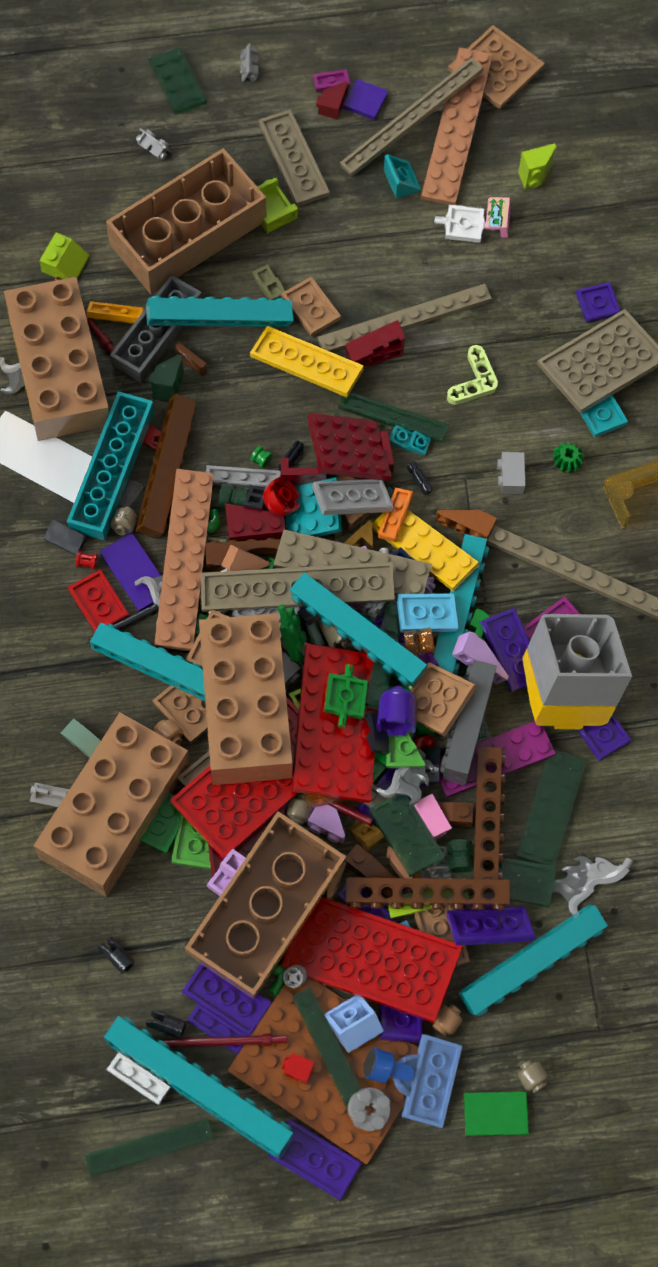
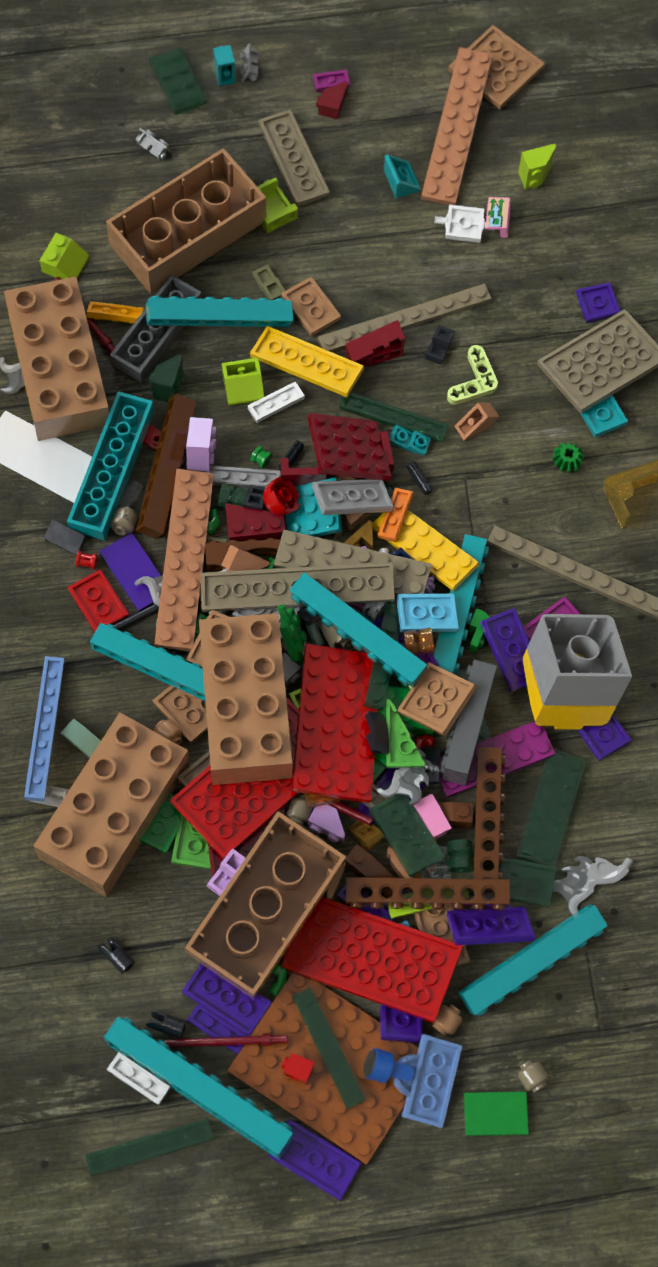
(44, 729): none -> medium blue plate
(191, 359): reddish brown tile -> none
(200, 444): none -> lavender brick
(224, 65): none -> teal brick
(242, 381): none -> lime slope
(276, 402): none -> white plate
(291, 978): light grey wheel -> none
(345, 696): green plate -> none
(353, 1023): light blue slope -> none
(365, 99): dark purple tile -> none
(380, 1106): light grey plate -> none
(397, 712): dark purple cylinder -> none
(411, 117): dark tan plate -> none
(440, 344): none -> black slope
(467, 522): dark orange slope -> none
(471, 648): lavender slope -> none
(476, 420): none -> nougat slope
(512, 473): light grey brick -> none

